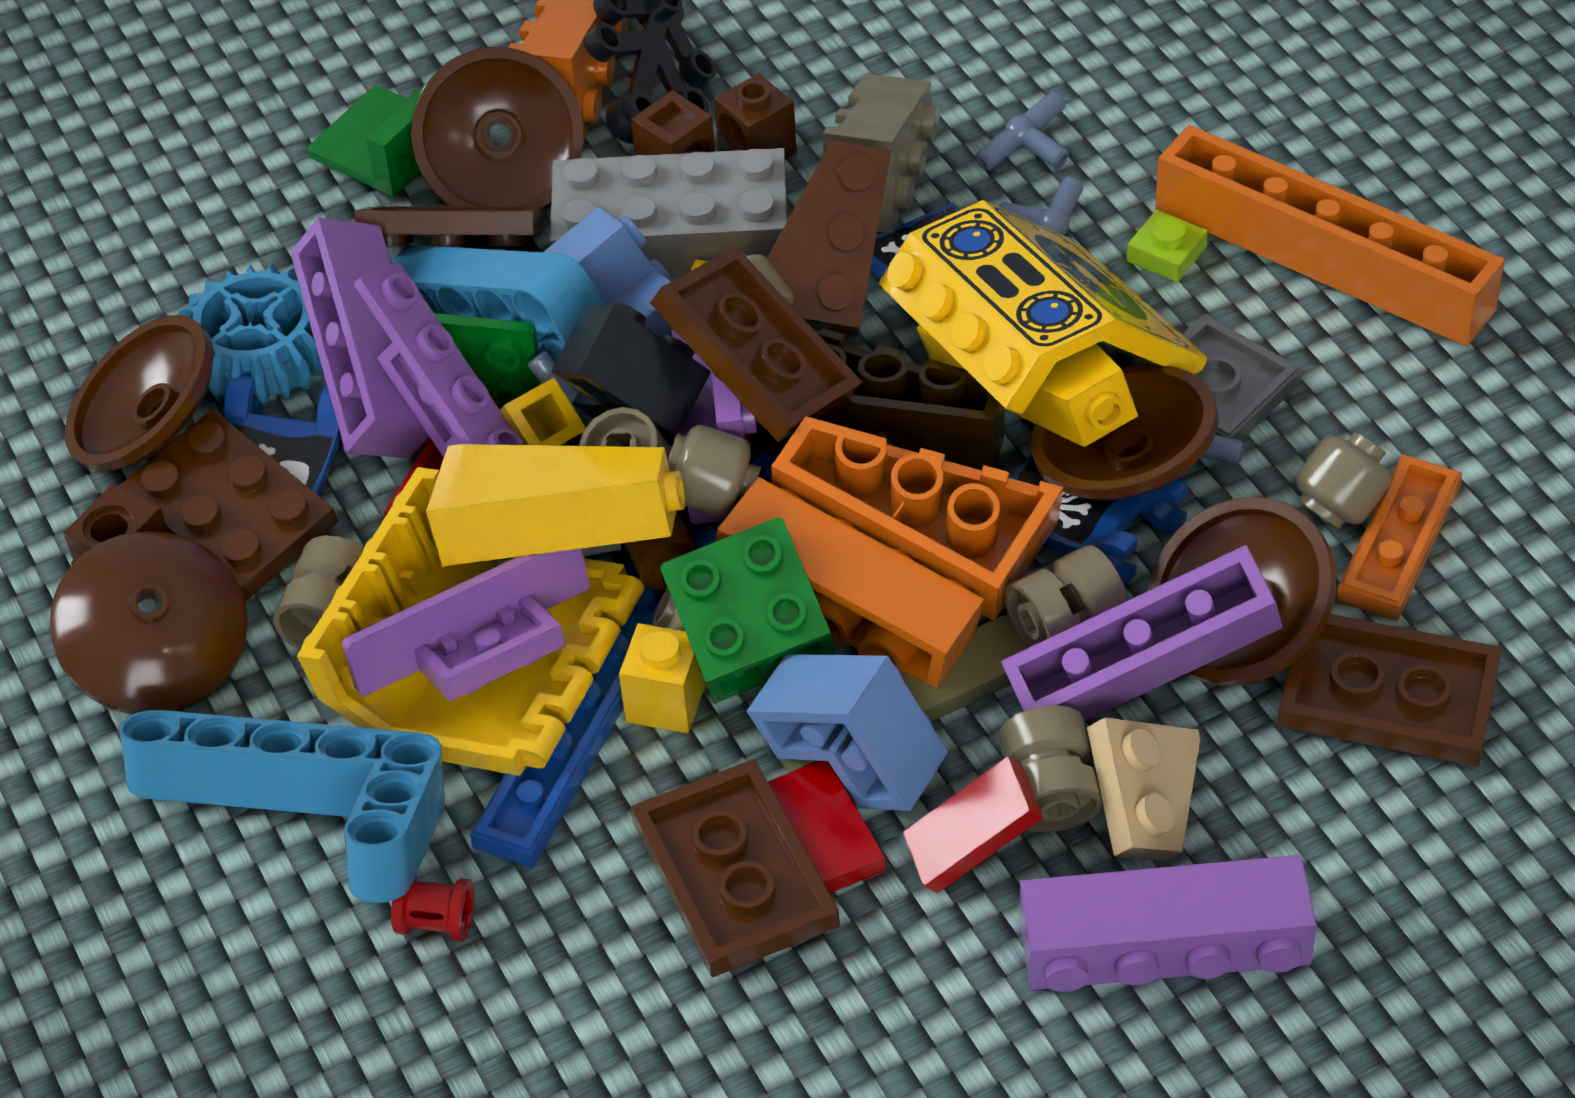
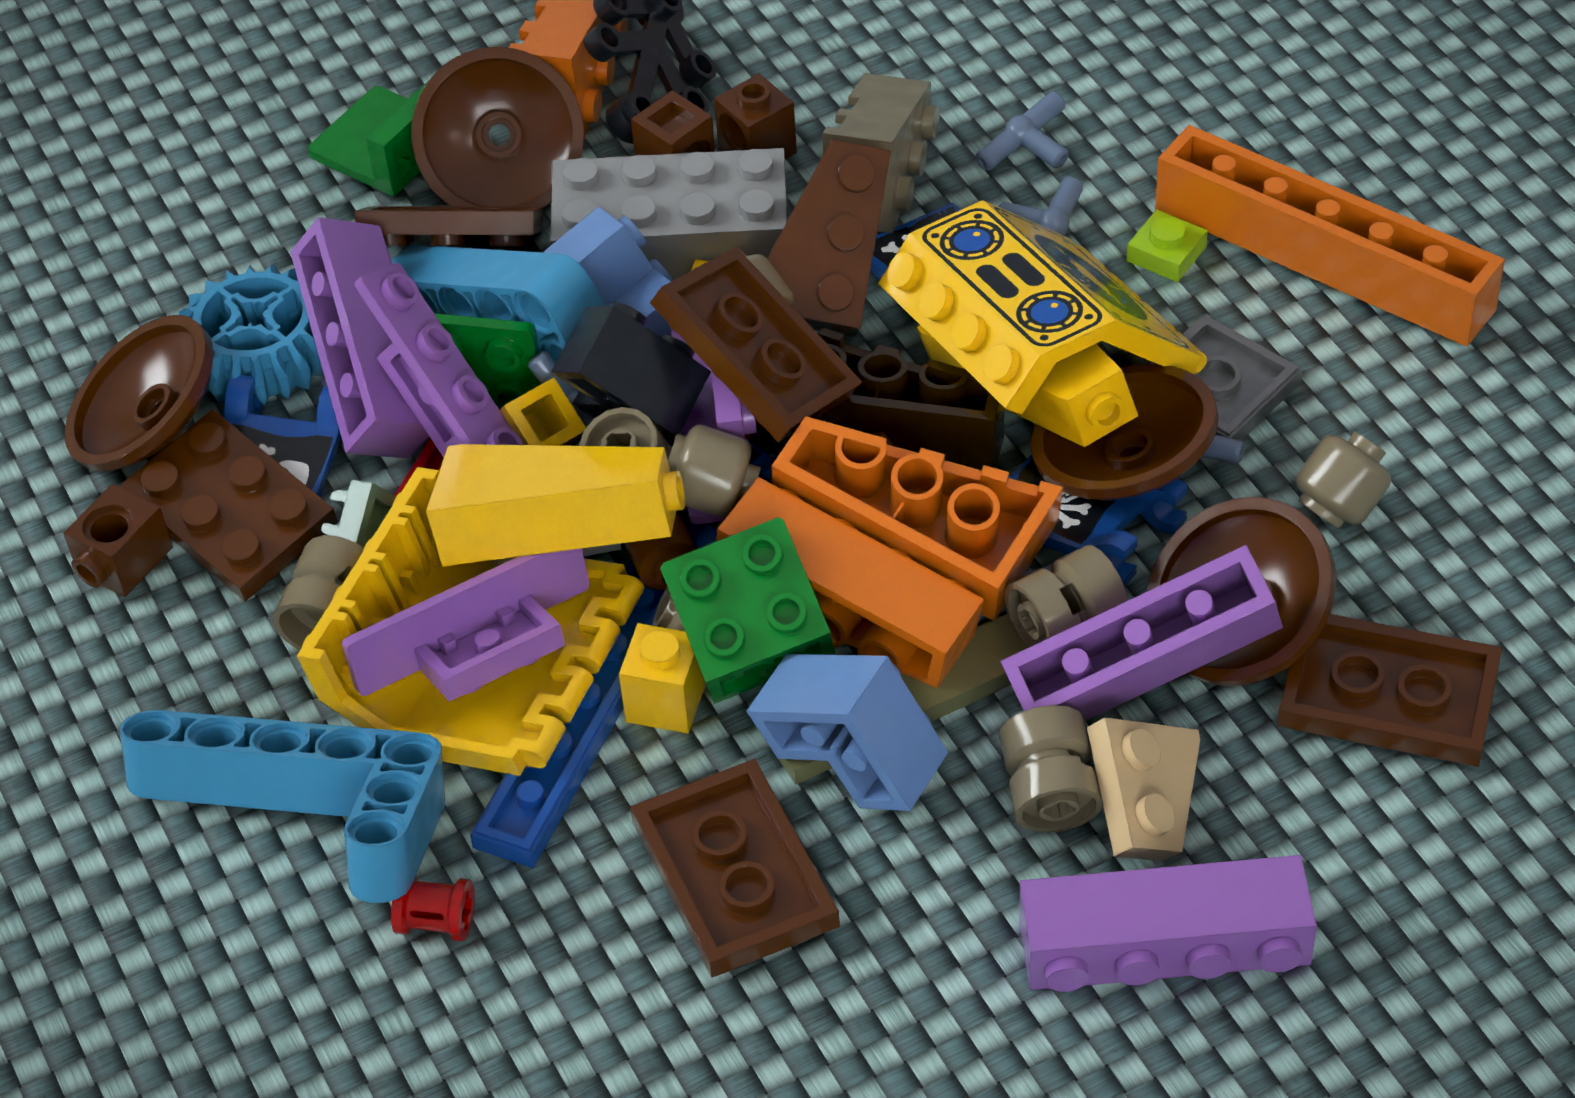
(139, 657): reddish brown dish -> none
(363, 511): none -> tile
(828, 825): red tile -> none
(972, 824): tile -> none
(1399, 537): orange tile -> none

